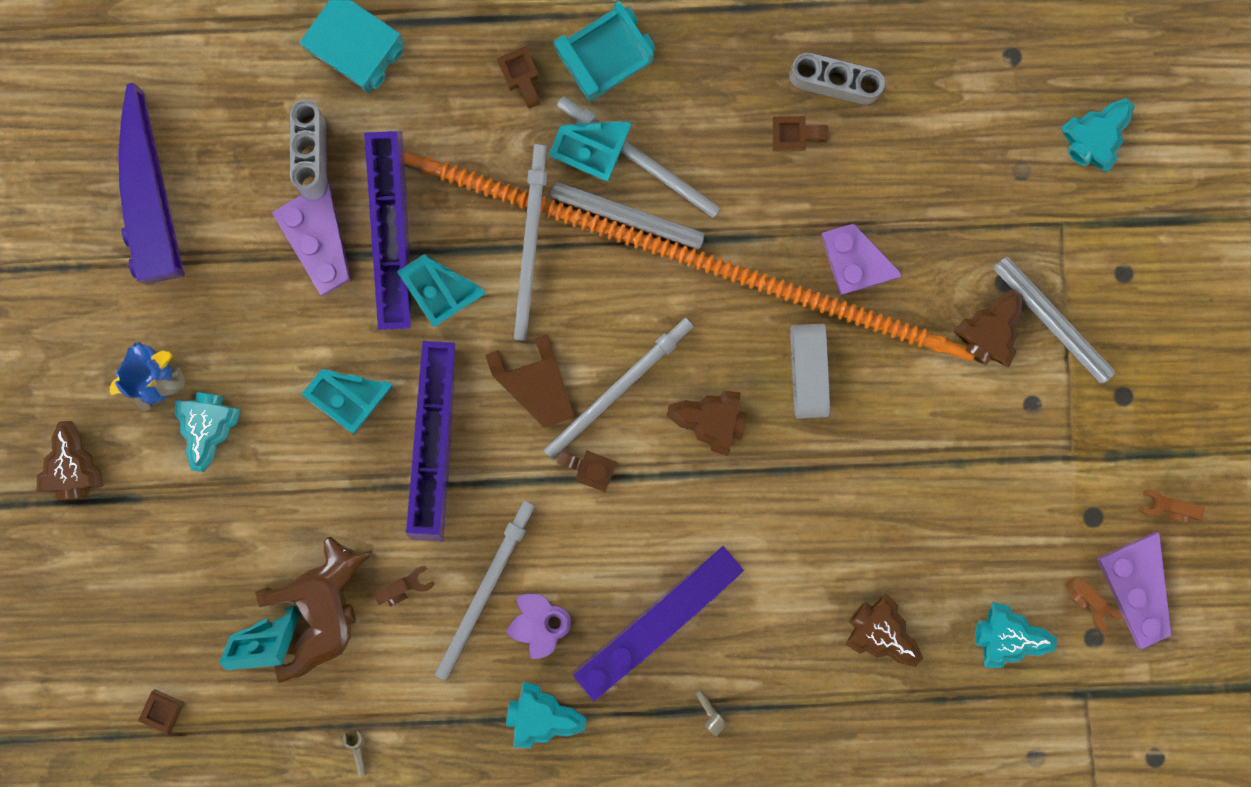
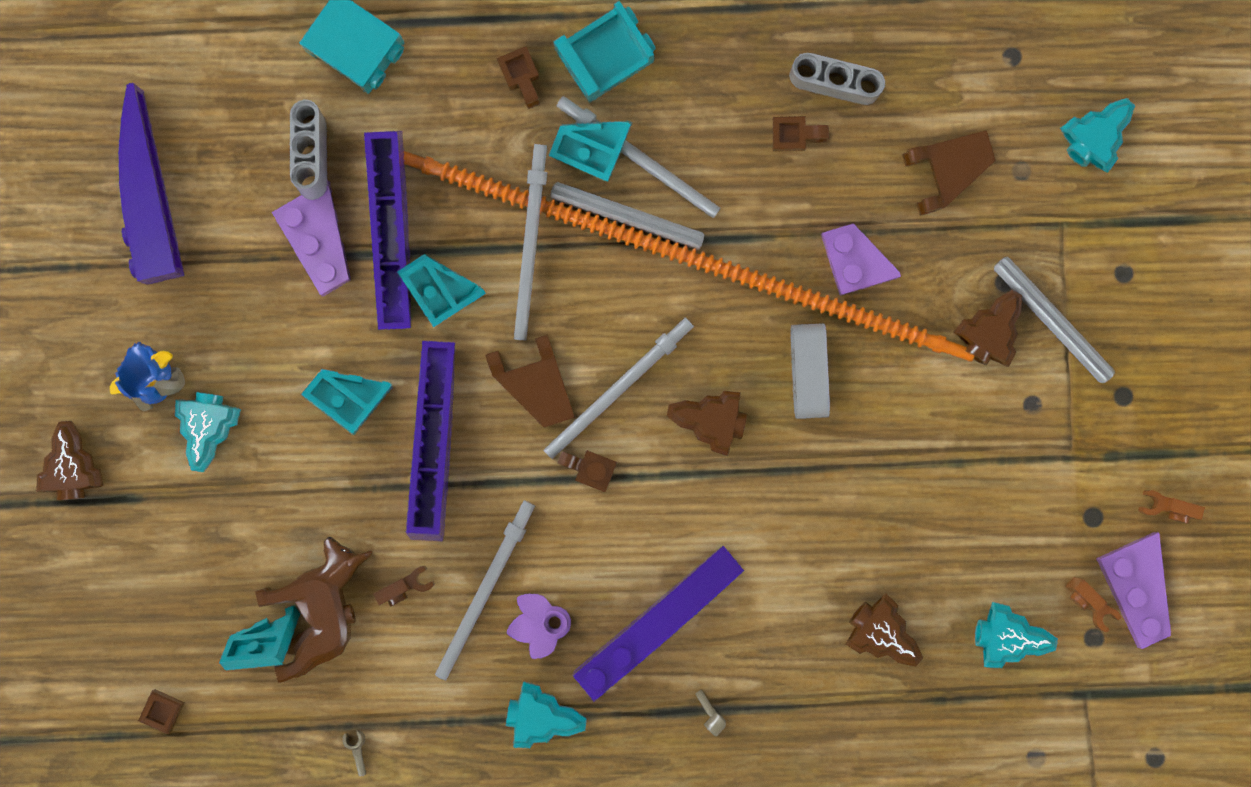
(953, 165): none -> reddish brown flag

